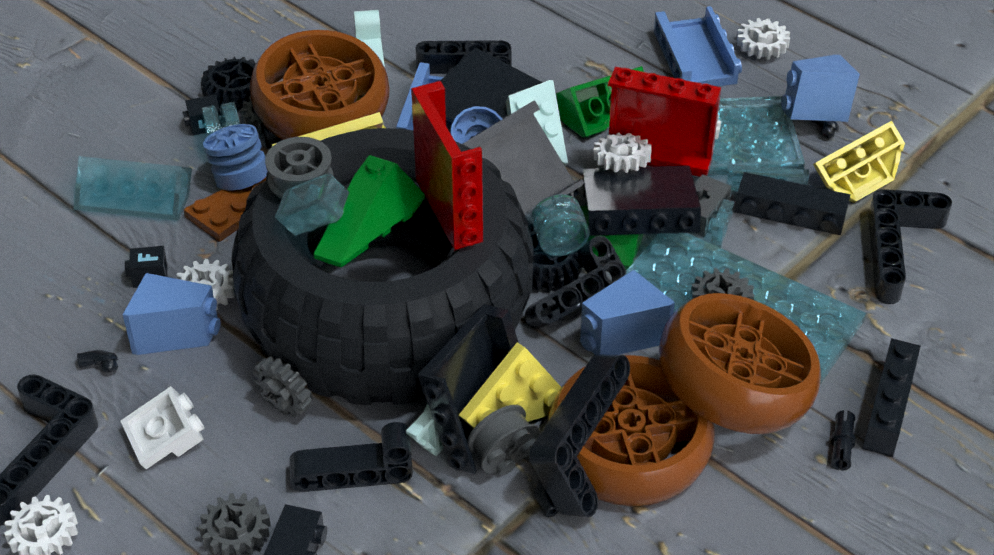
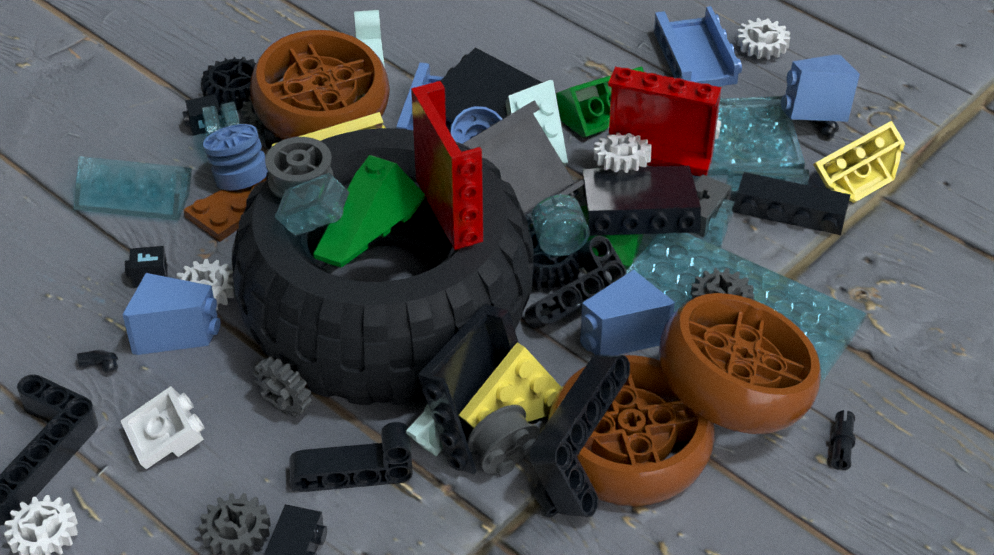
(447, 54): black beam -> none
(886, 215): black beam -> none
(891, 397): black brick -> none

